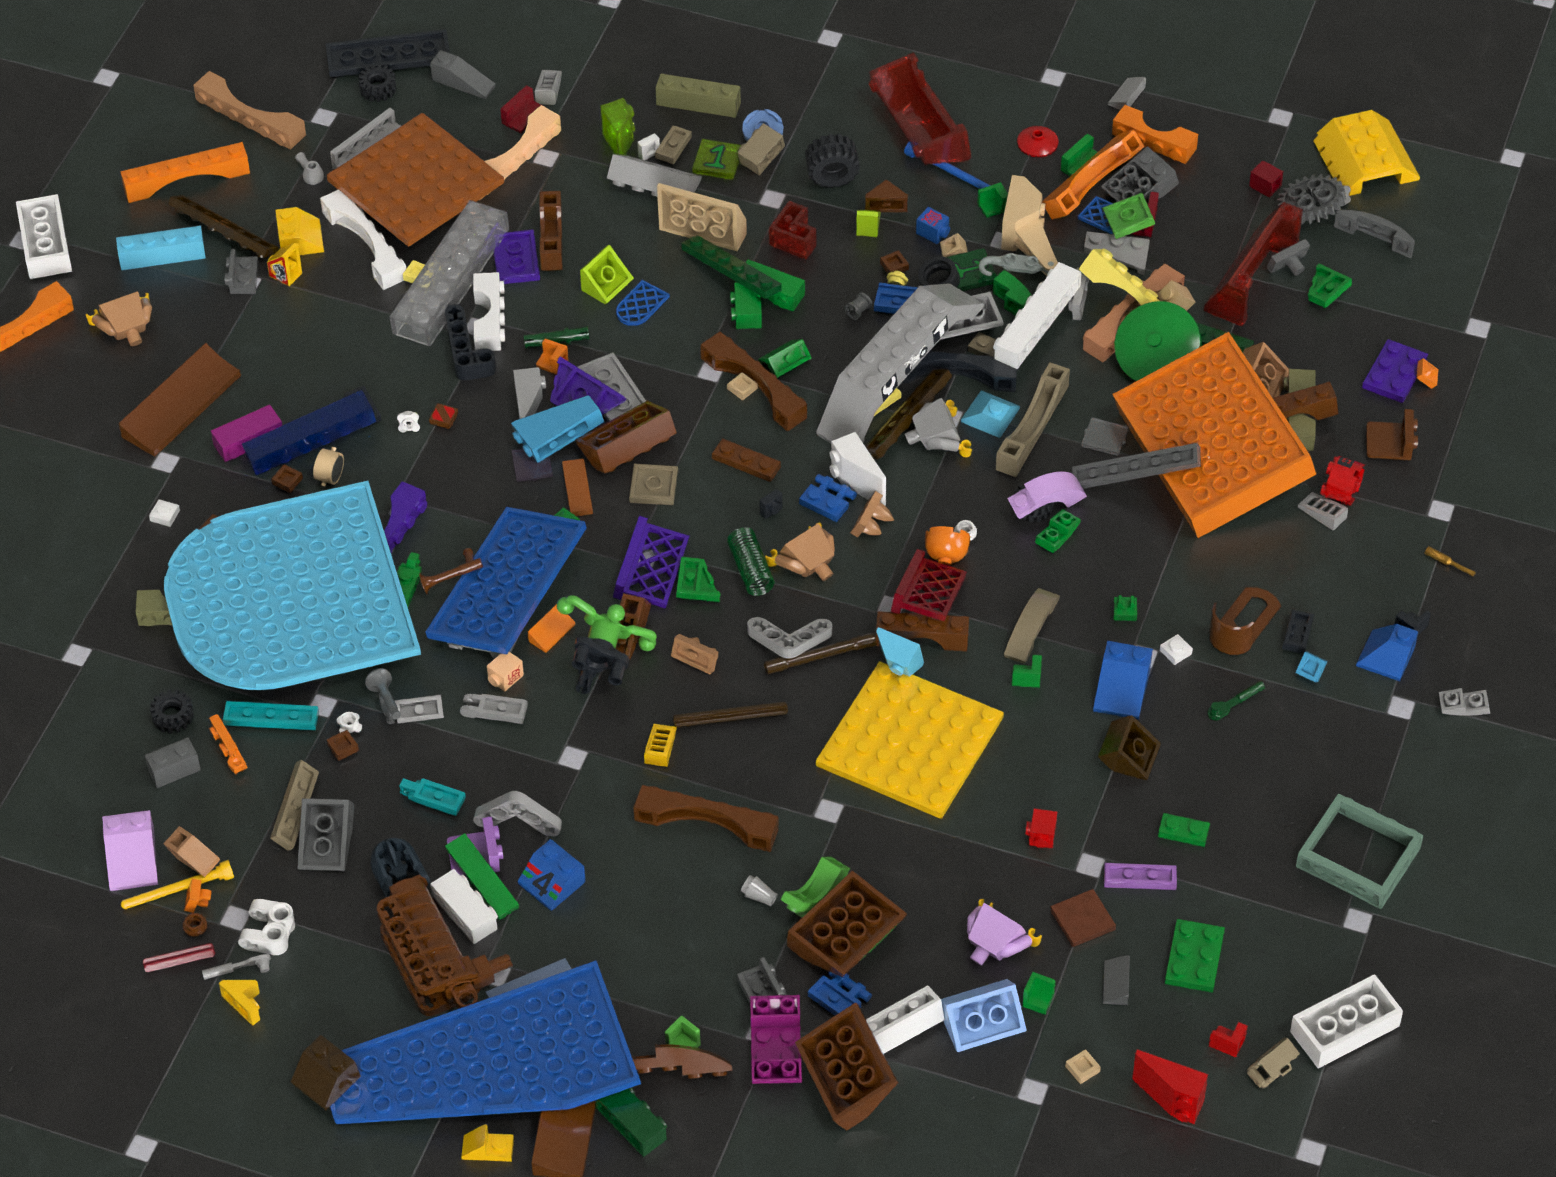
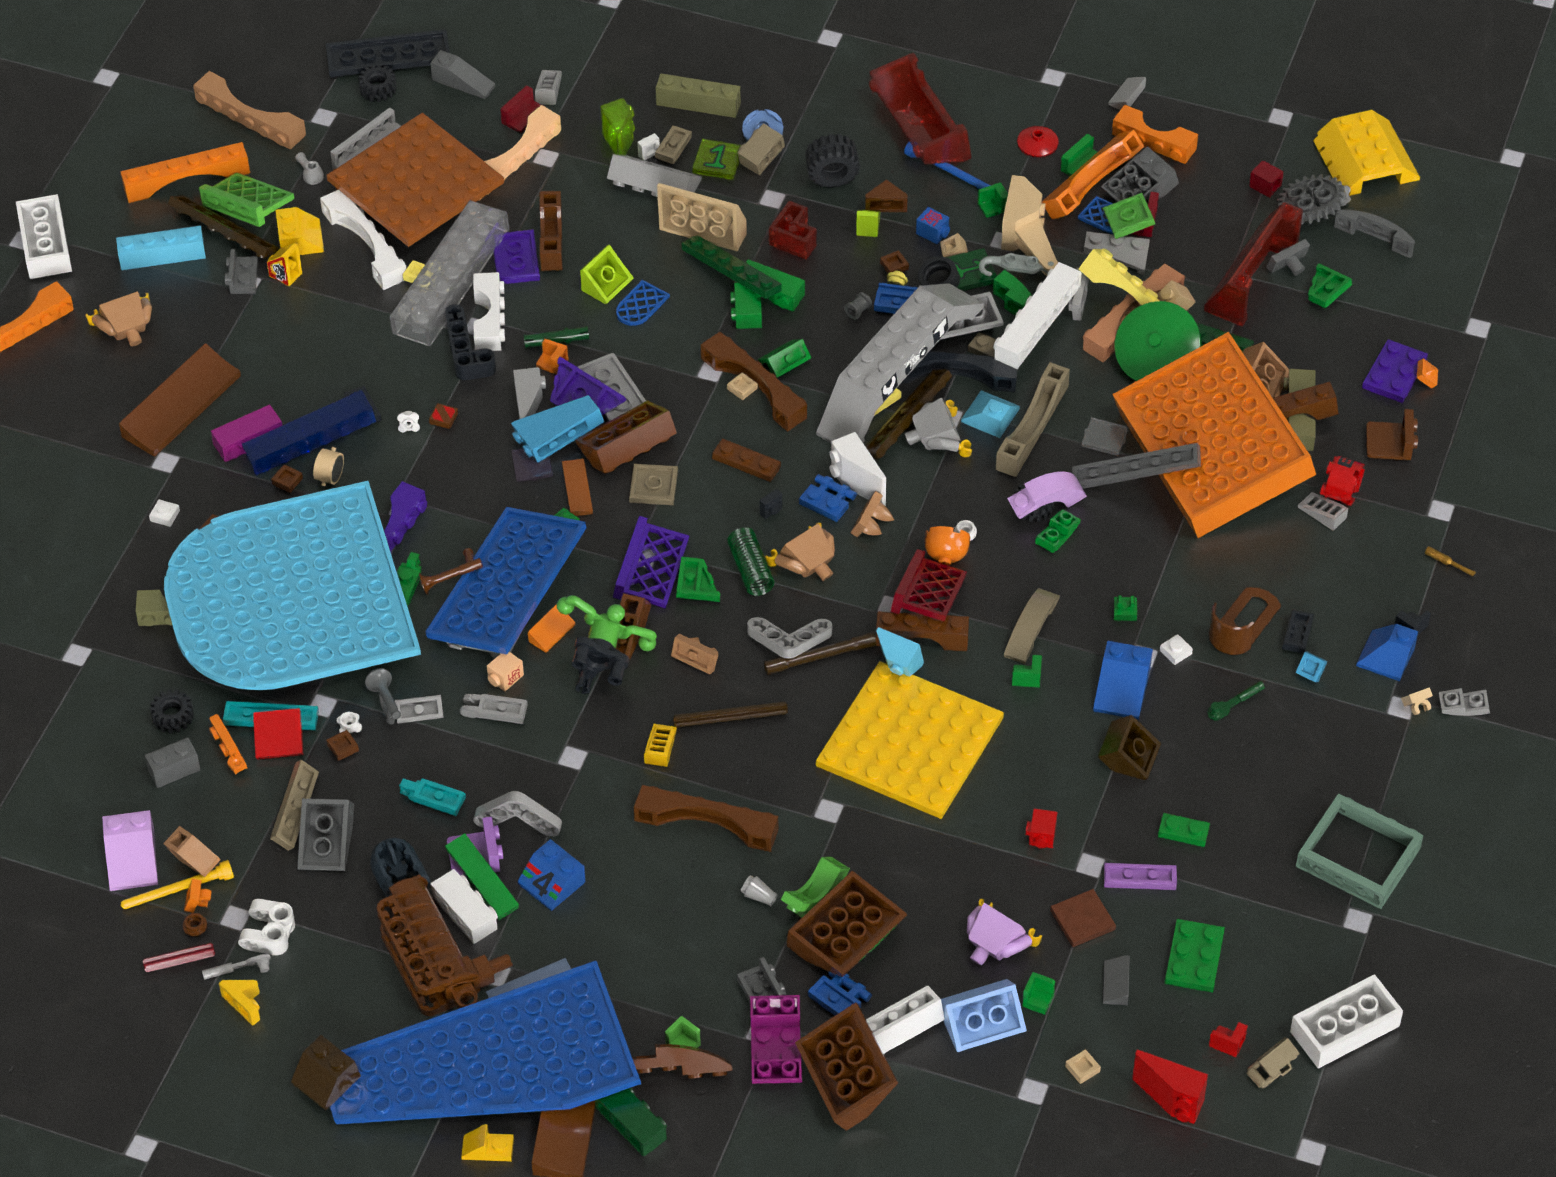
(239, 203): none -> bright green fence
(278, 733): none -> red tile
(1418, 698): none -> tan tile

